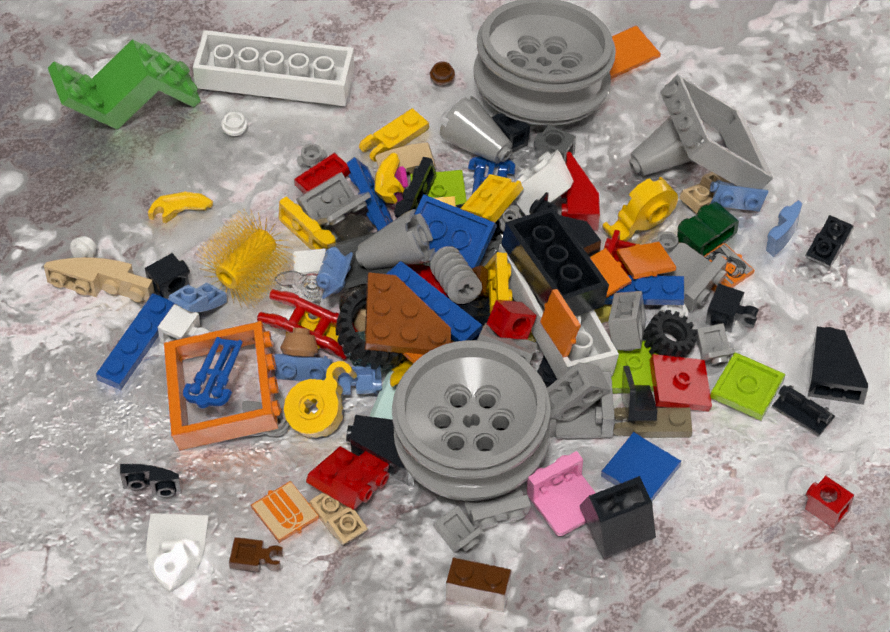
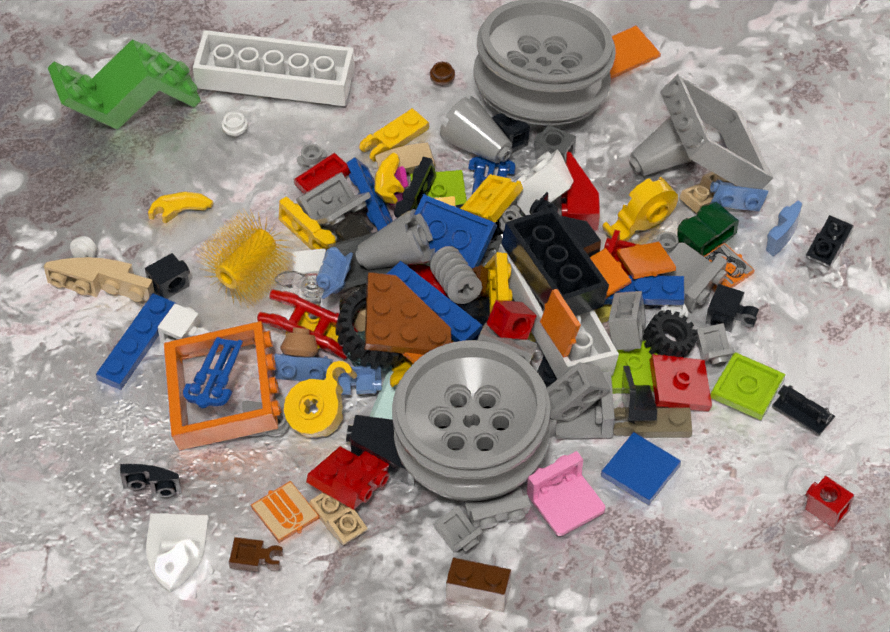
(199, 299): medium blue slope -> none
(620, 517): black slope -> none
(835, 368): black slope -> none

